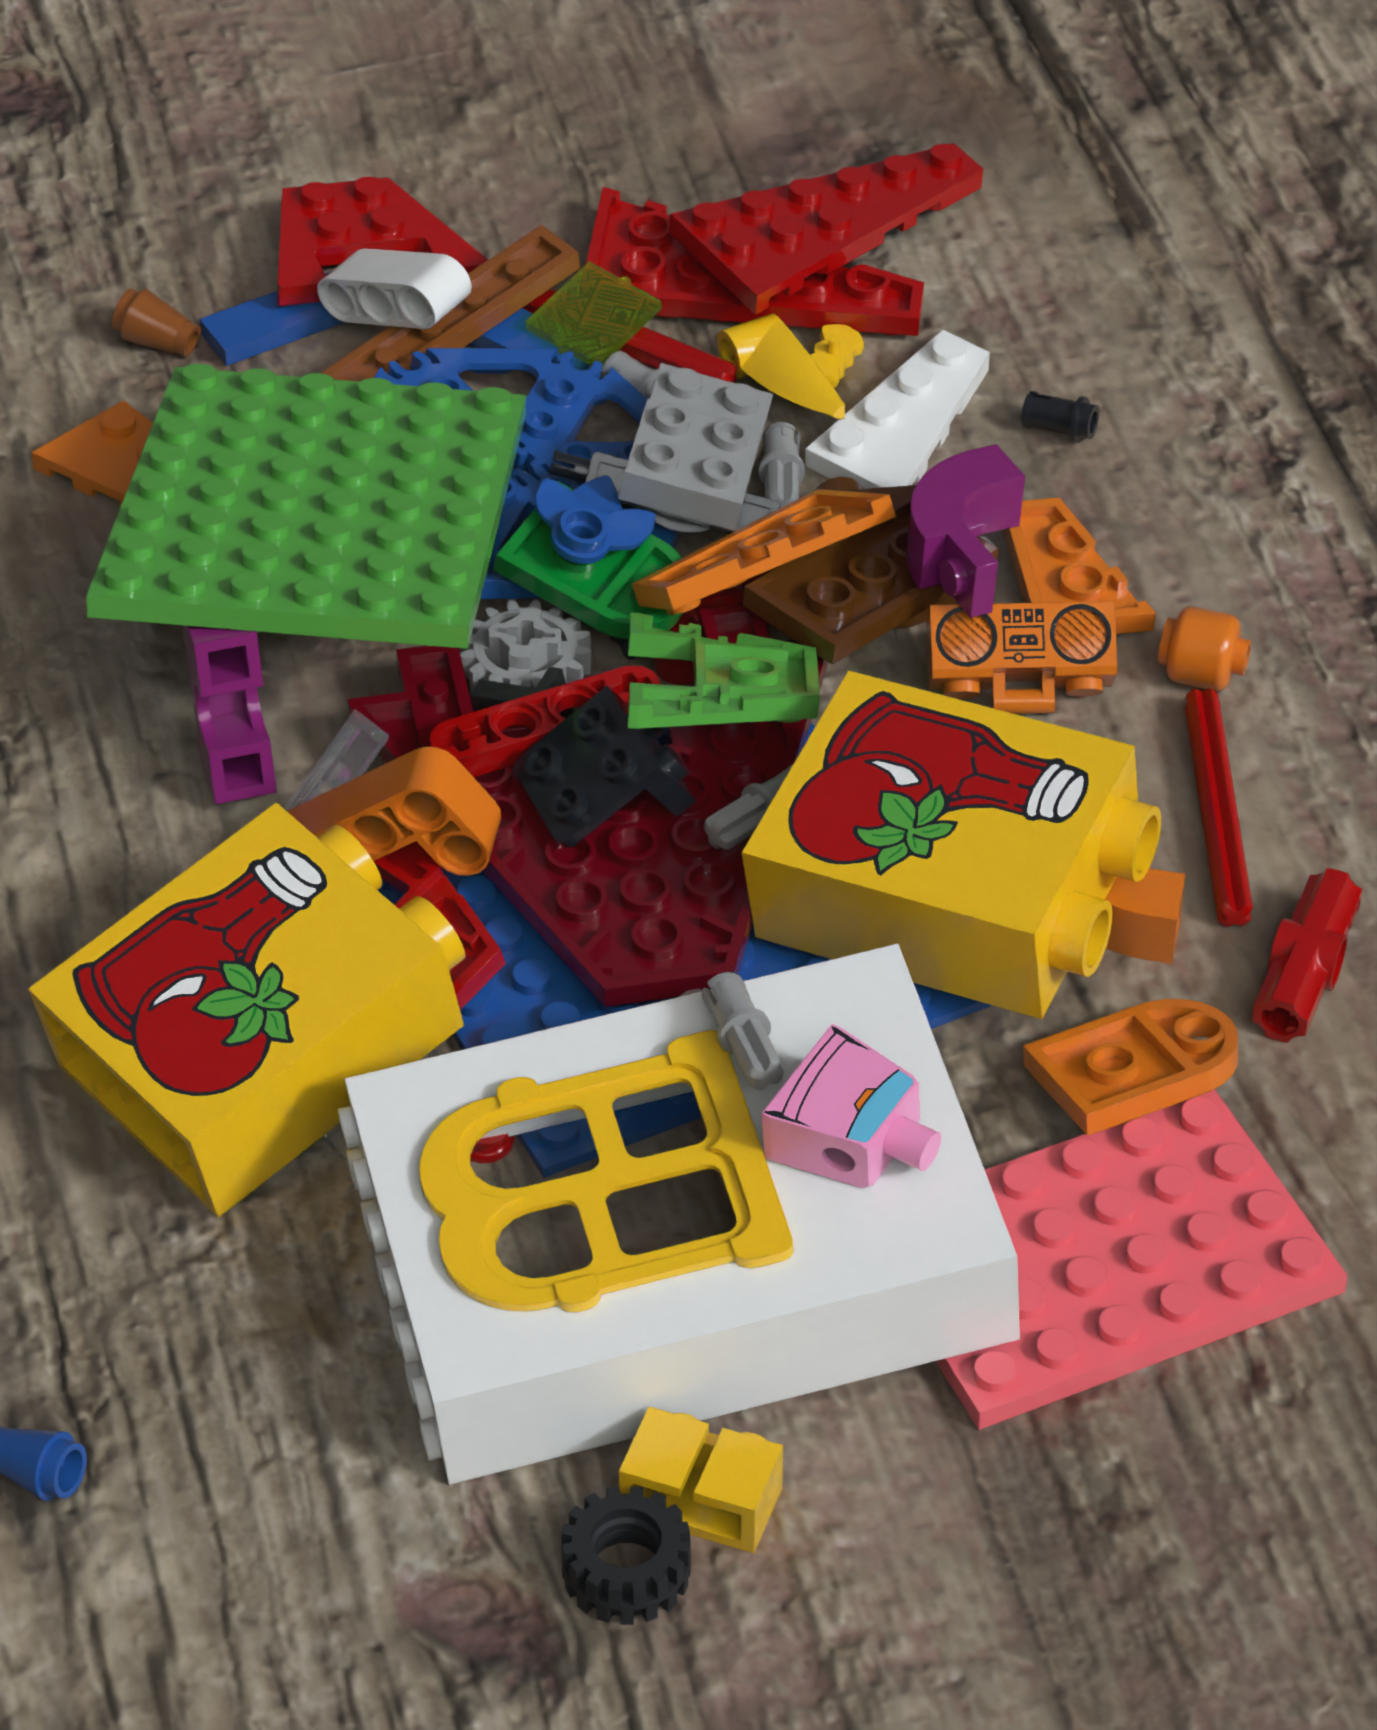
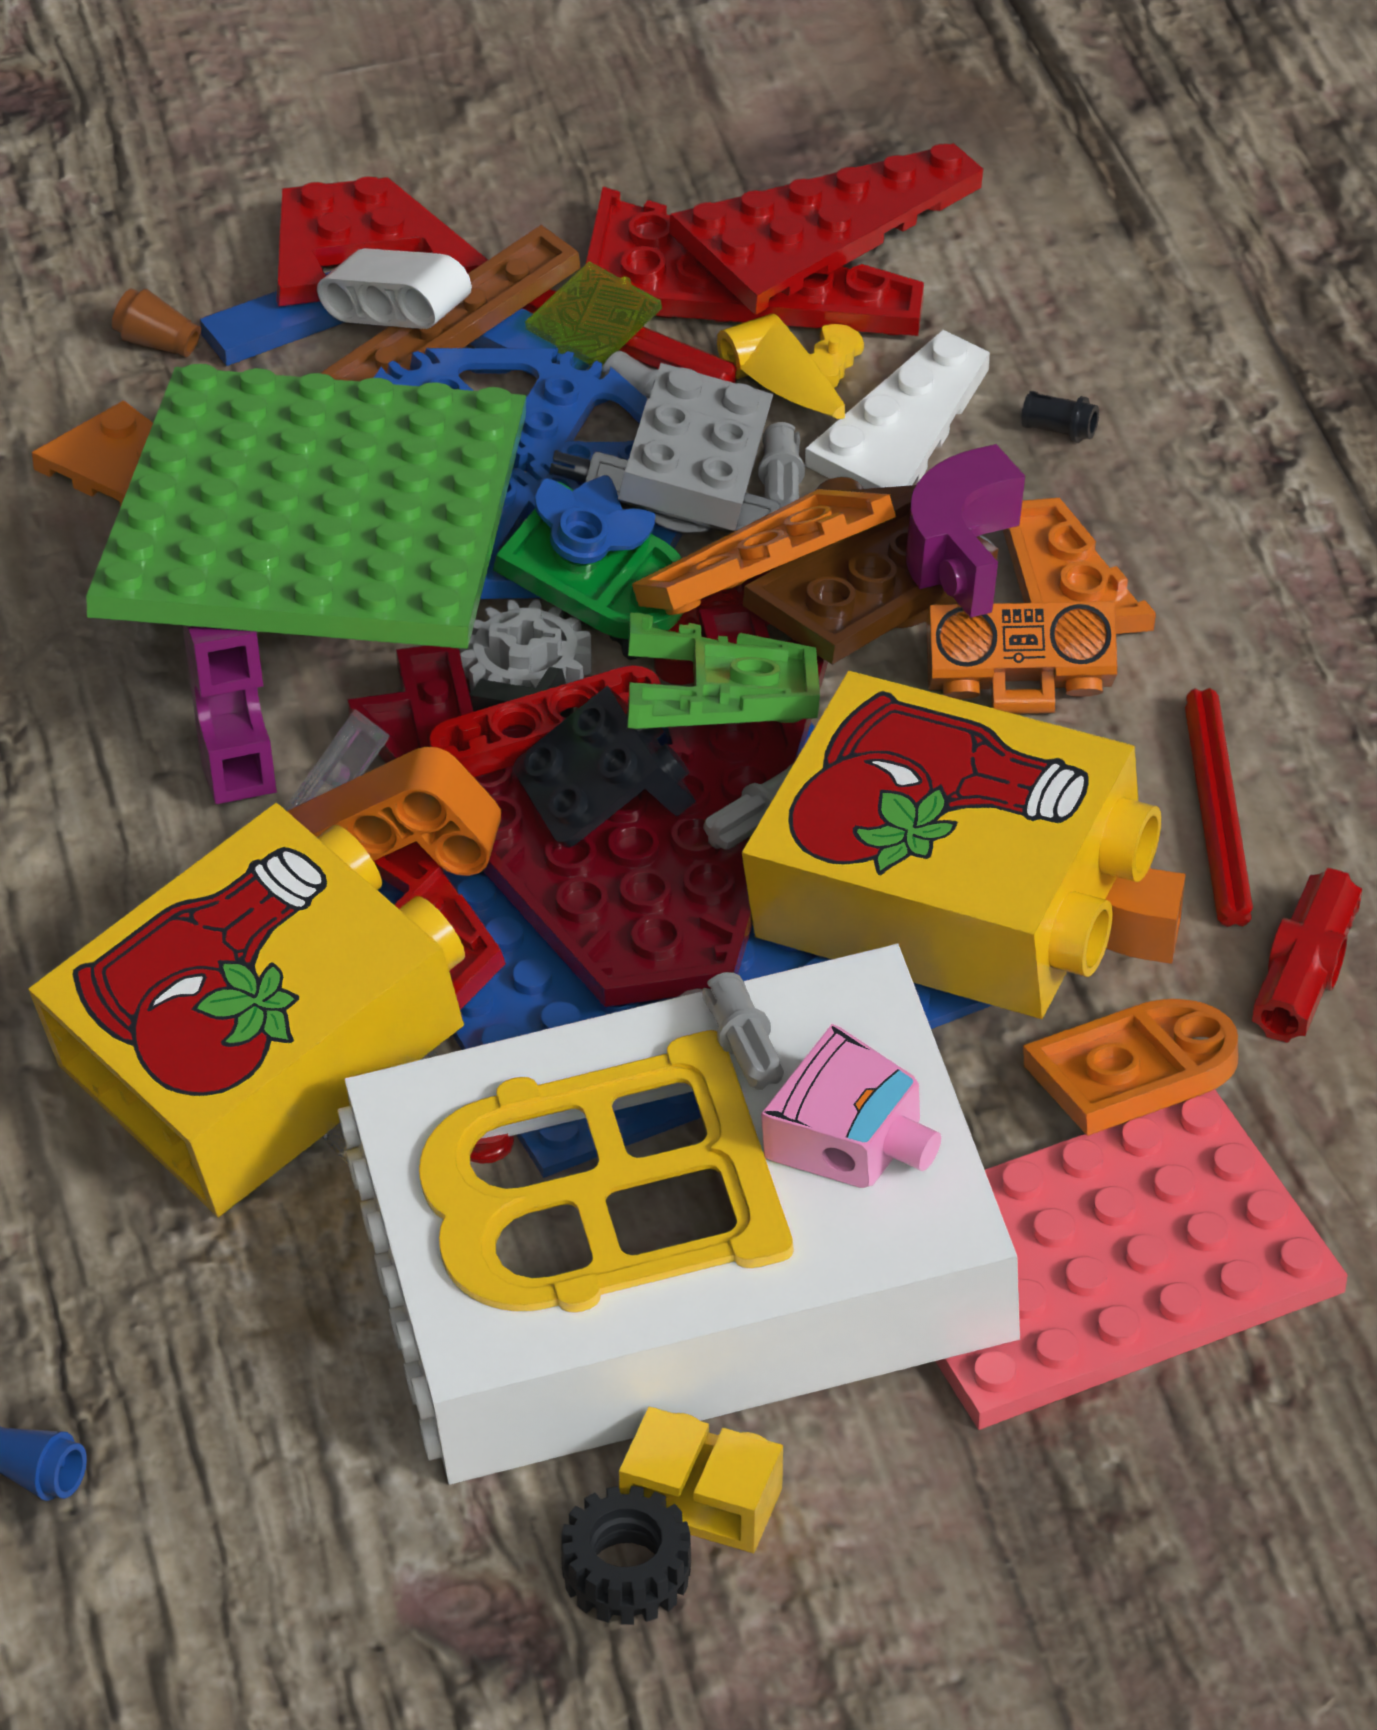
(1203, 648): orange head -> none

